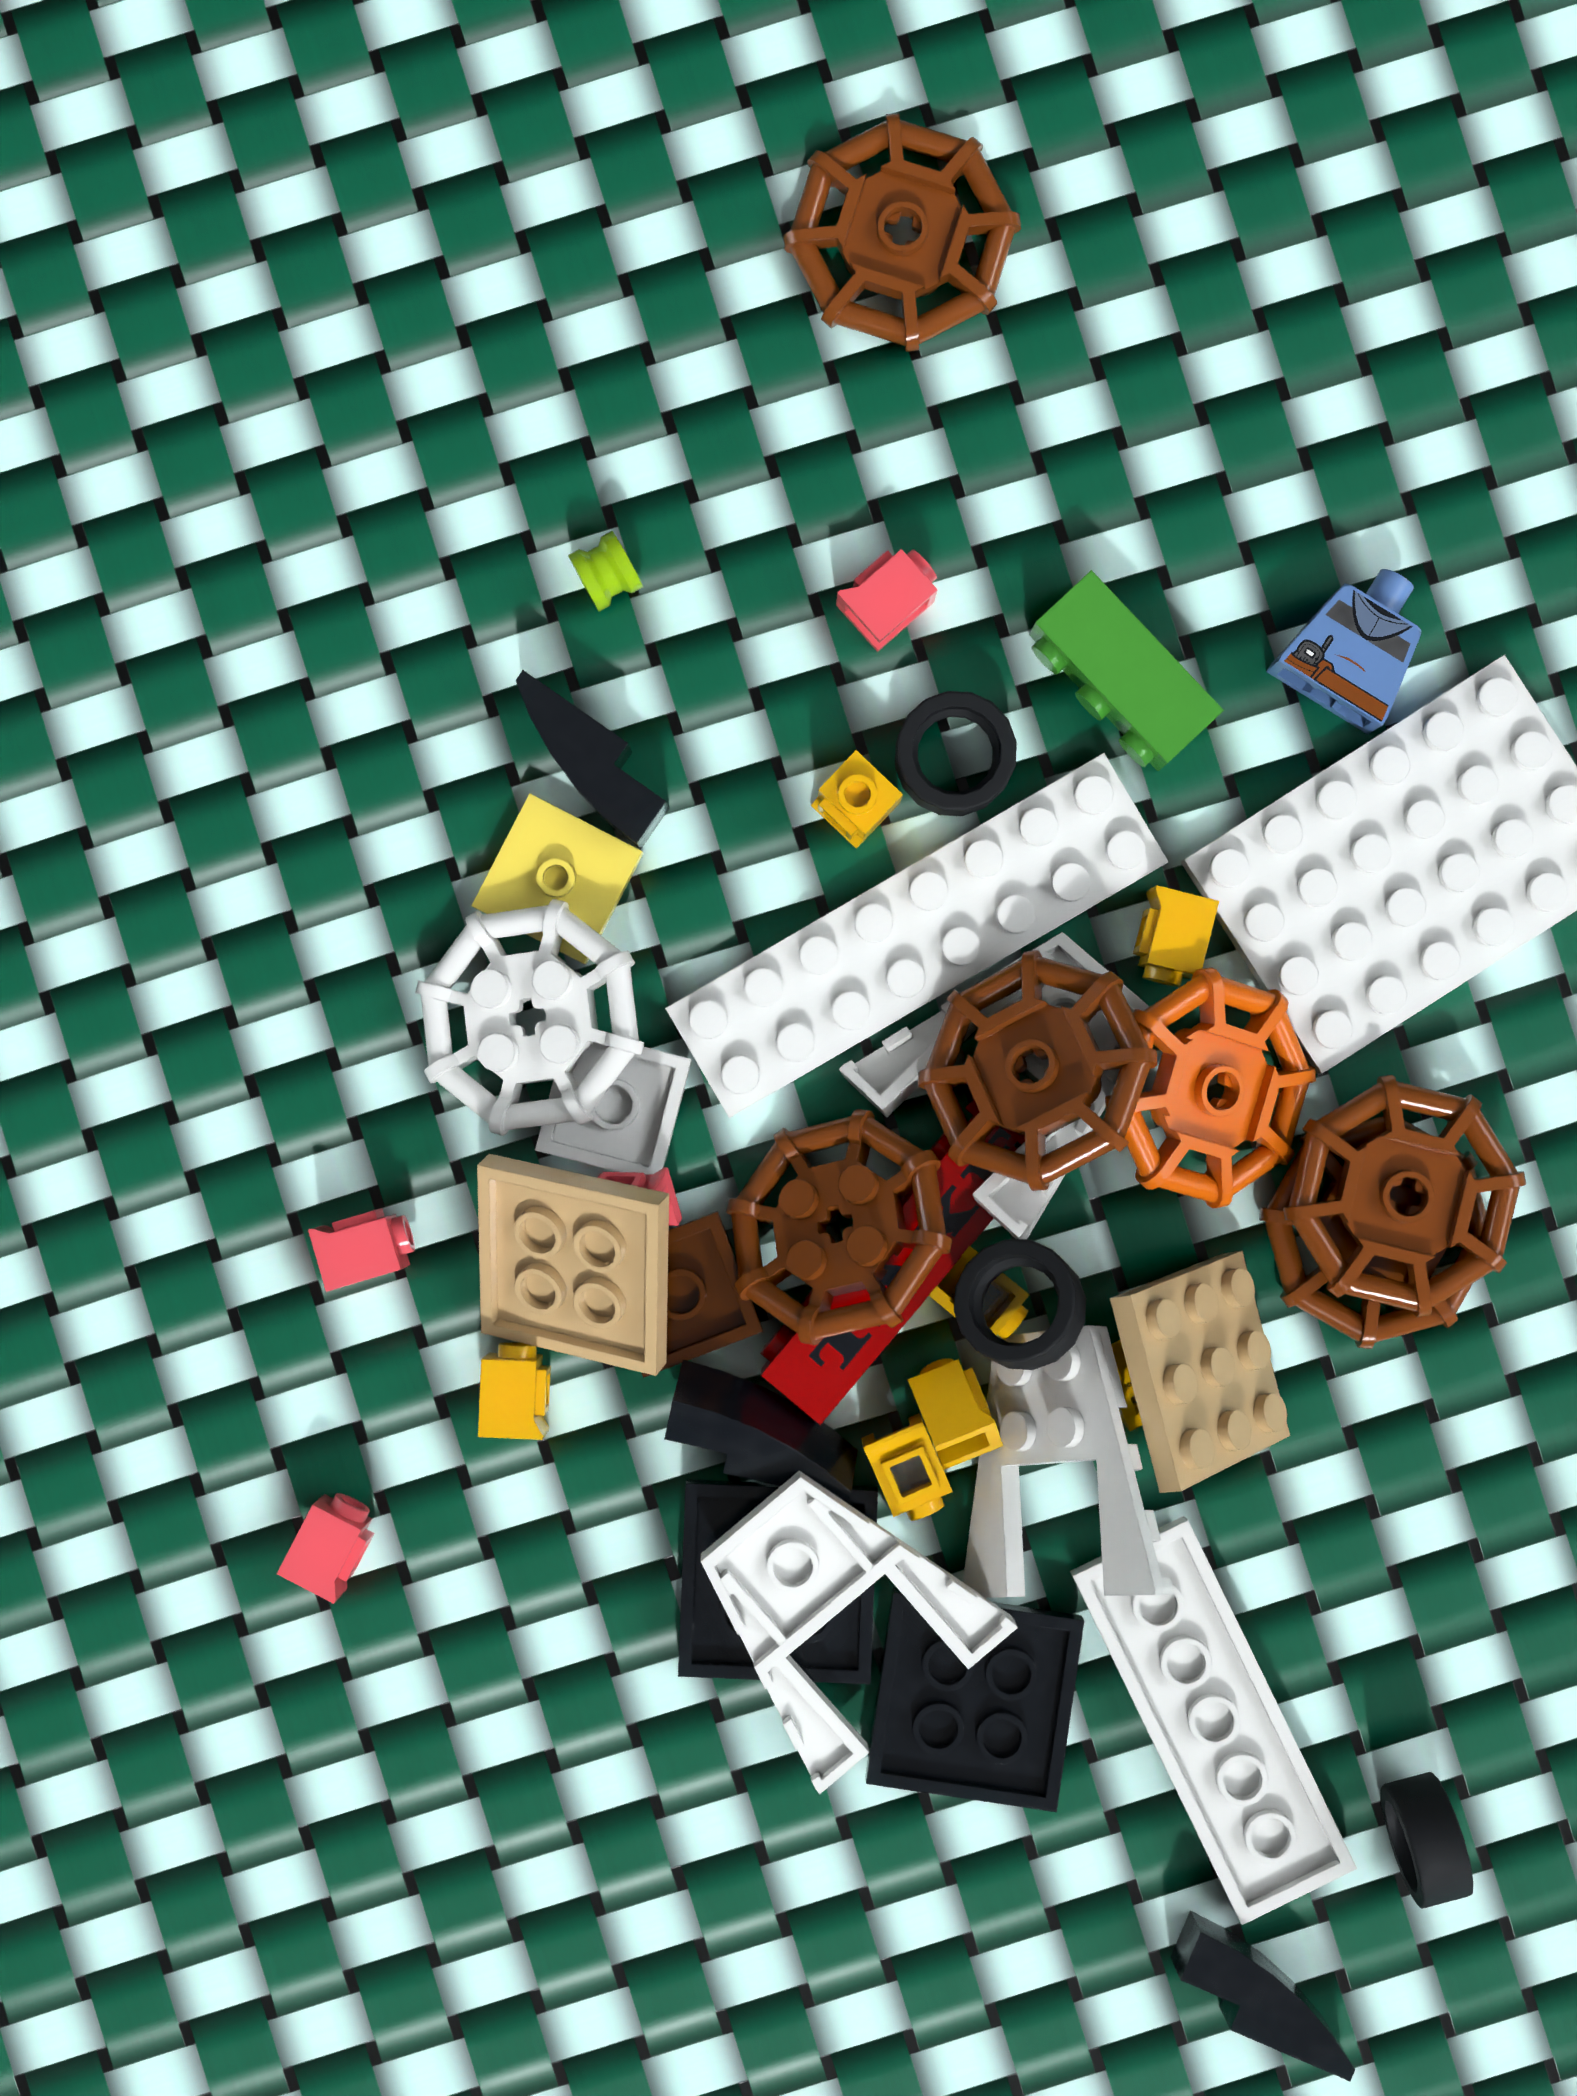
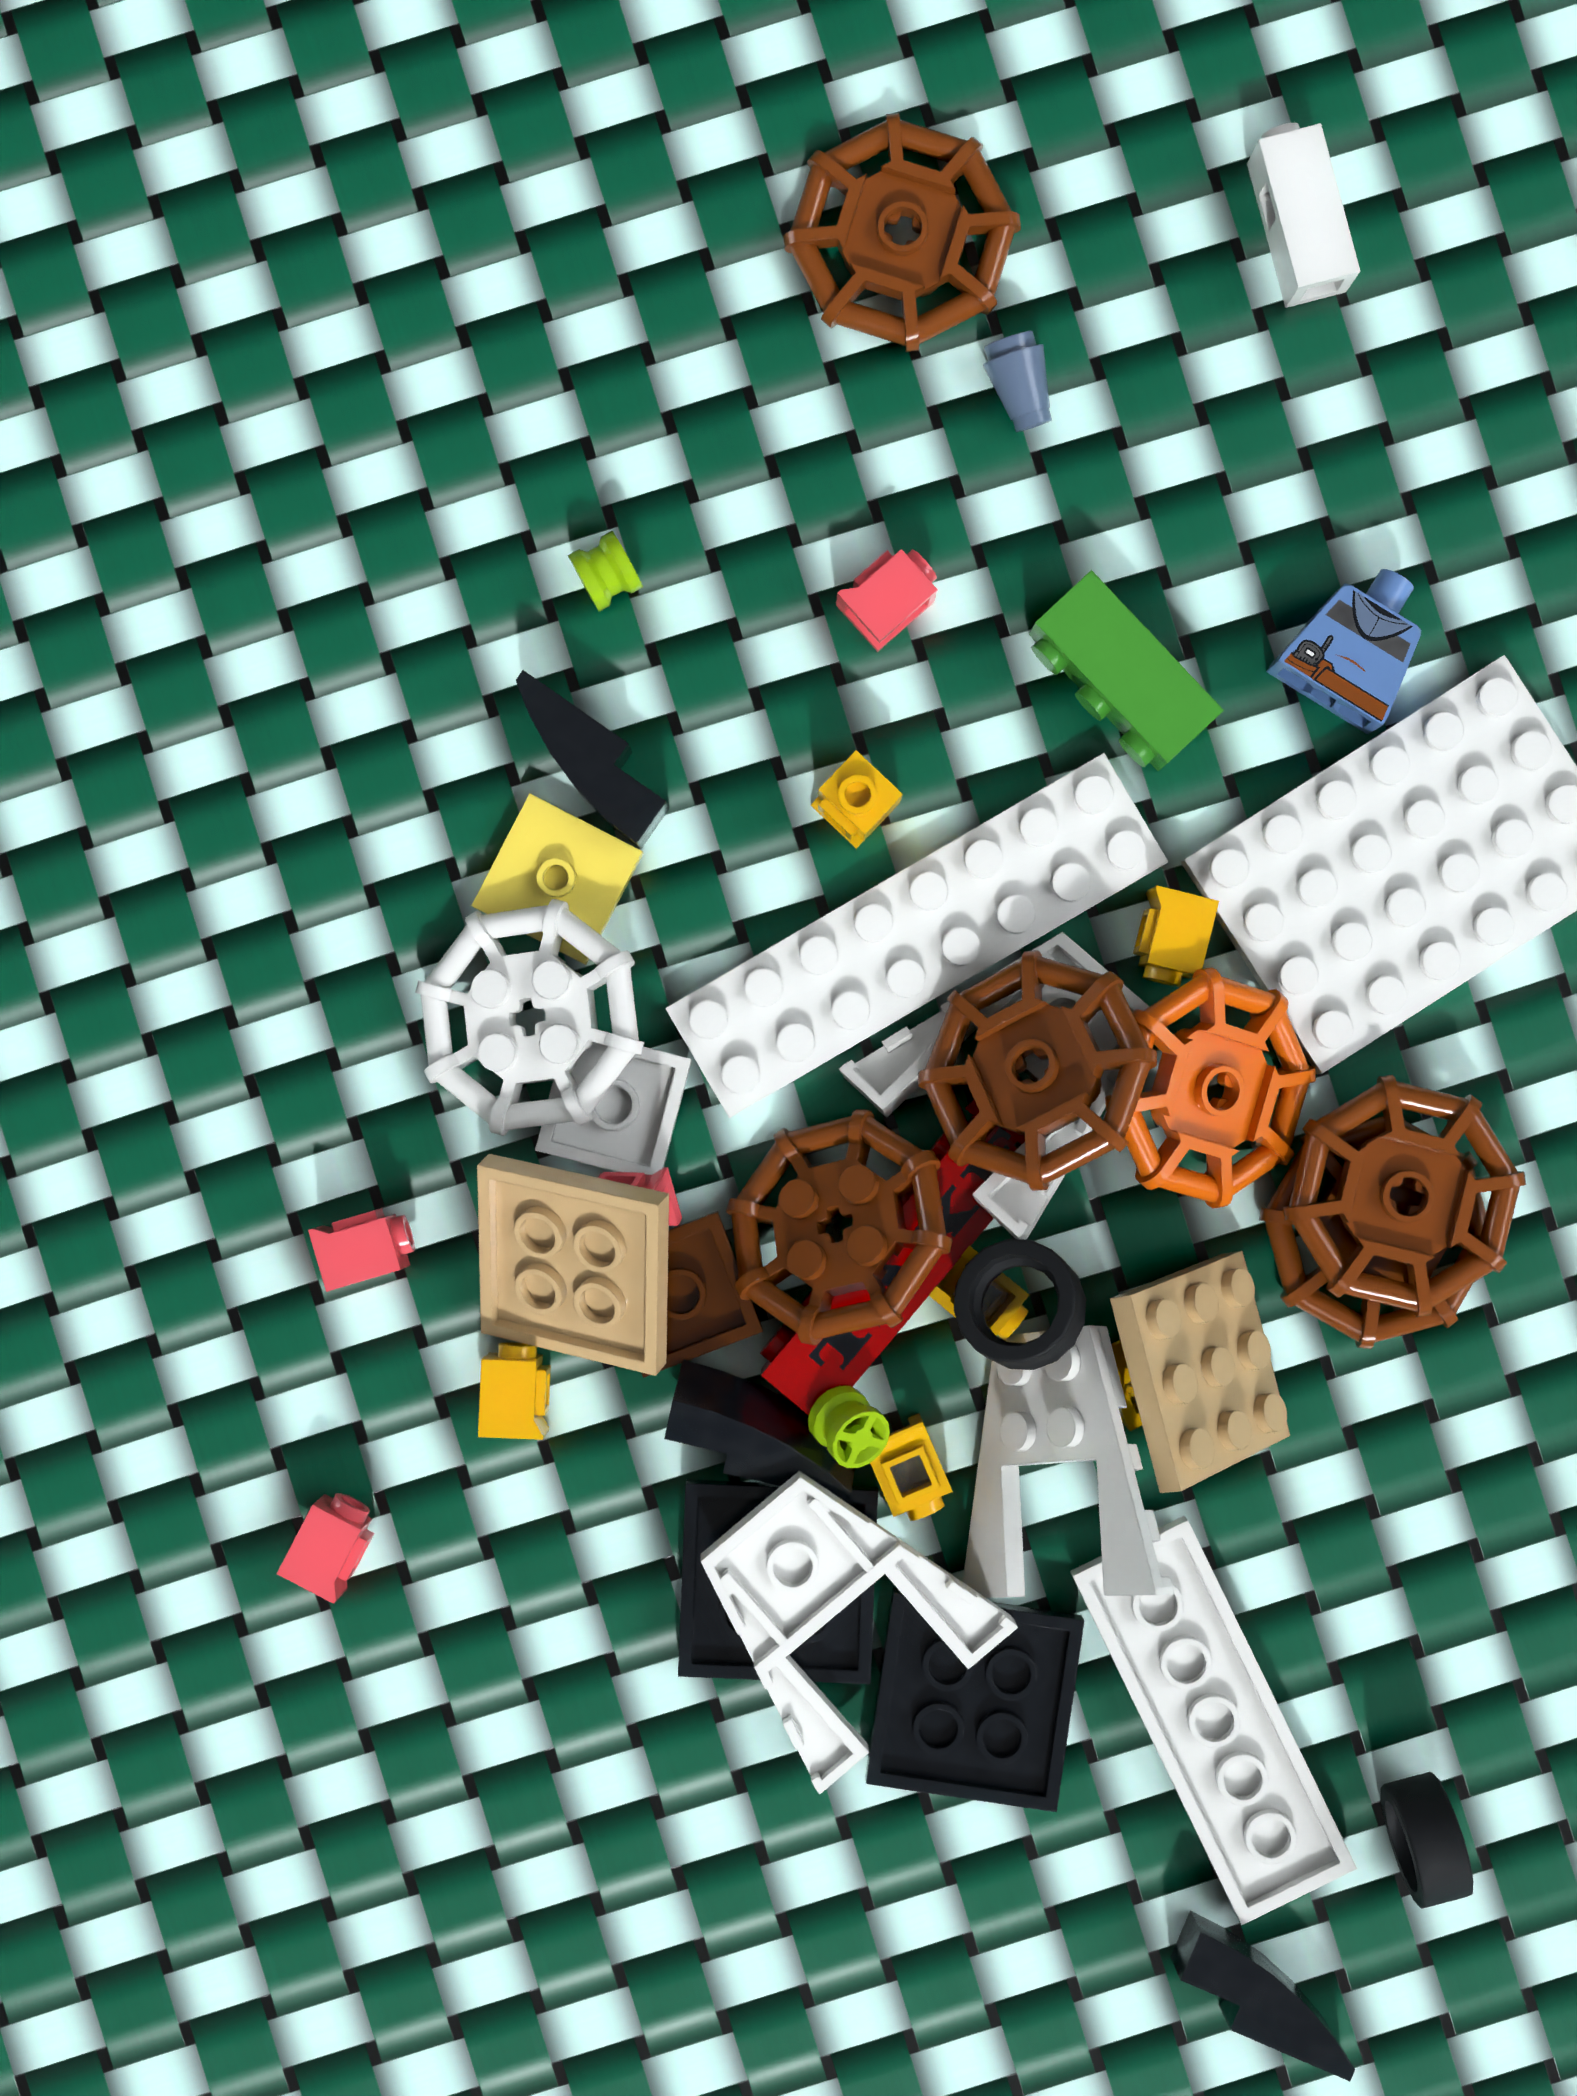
(848, 1426): none -> lime wheel
(954, 1412): yellow window -> none
(959, 705): black tyre -> none
(1020, 379): none -> sand blue cone
(1302, 214): none -> white brick

